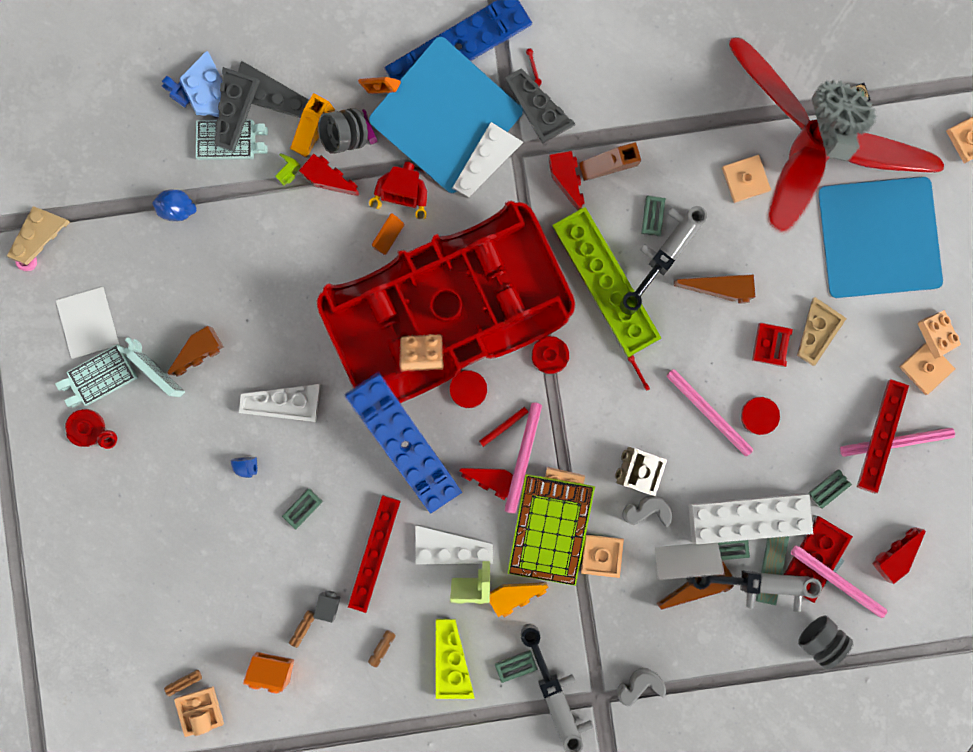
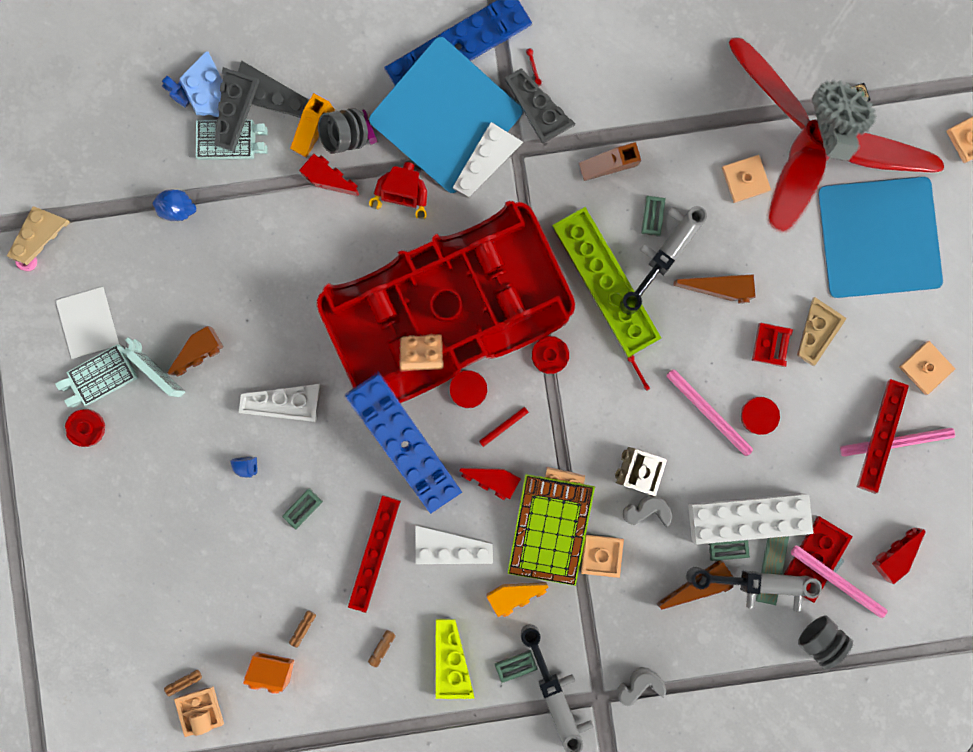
(109, 443): red plate -> none
(288, 172): lime plate -> none
(327, 606): dark grey brick -> none
(379, 85): orange slope -> none
(388, 234): orange slope -> none
(472, 589): yellowish green bracket -> none
(523, 458): bright pink axle -> none
(564, 175): red slope -> none
(688, 560): white sticker -> none
(838, 473): sand green tile -> none
(939, 334): light nougat plate -> none

